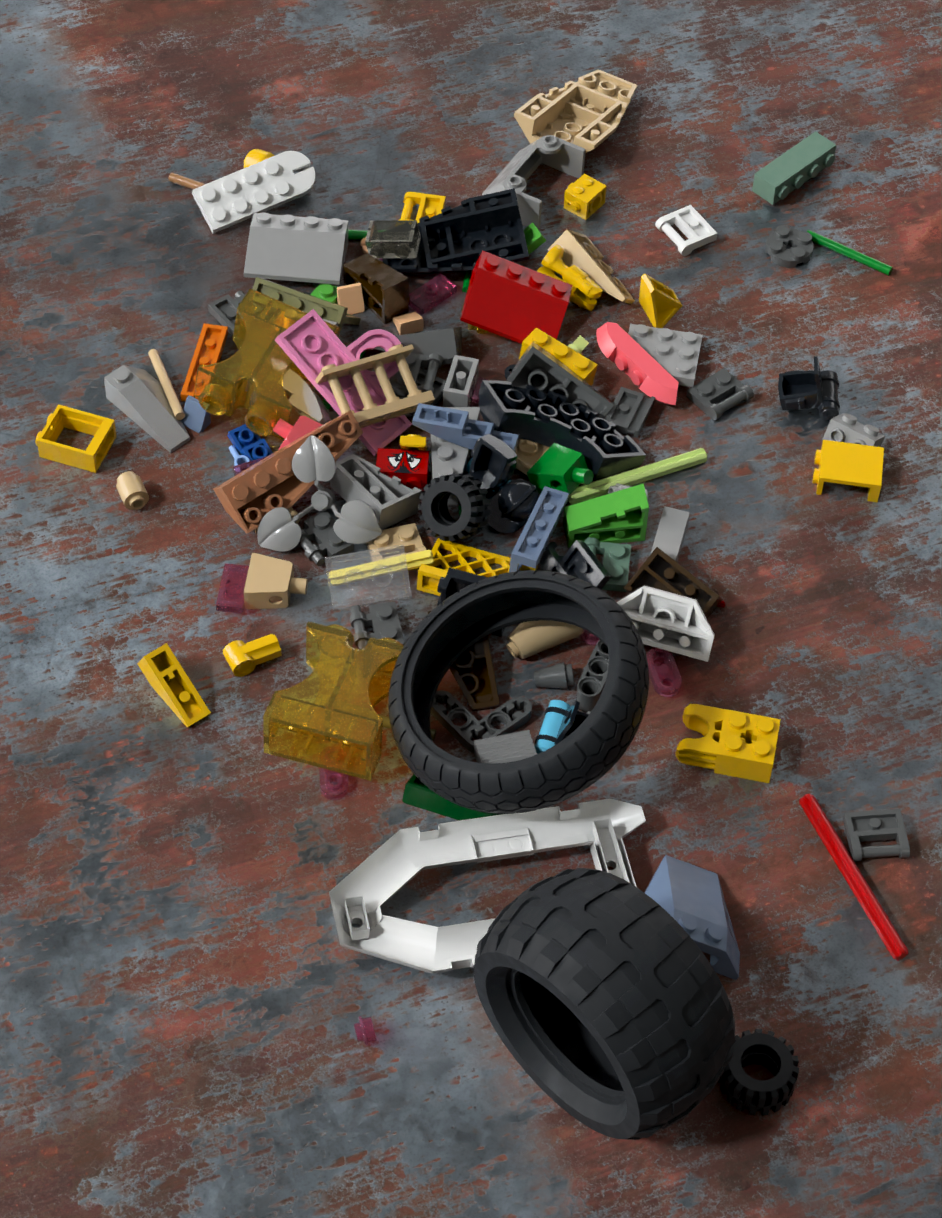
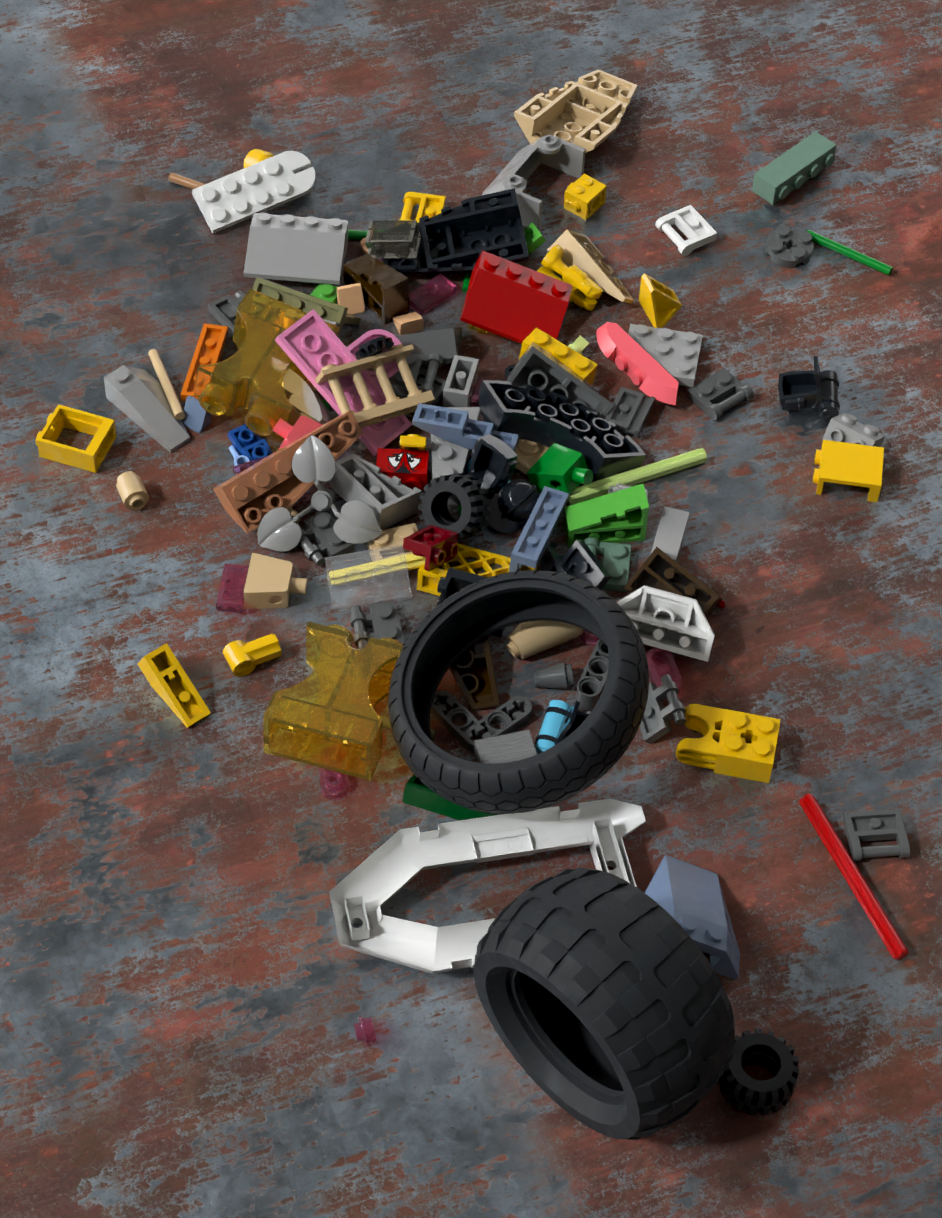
(374, 347): none -> black gear
(435, 543): none -> dark red bracket
(656, 717): none -> dark grey plate

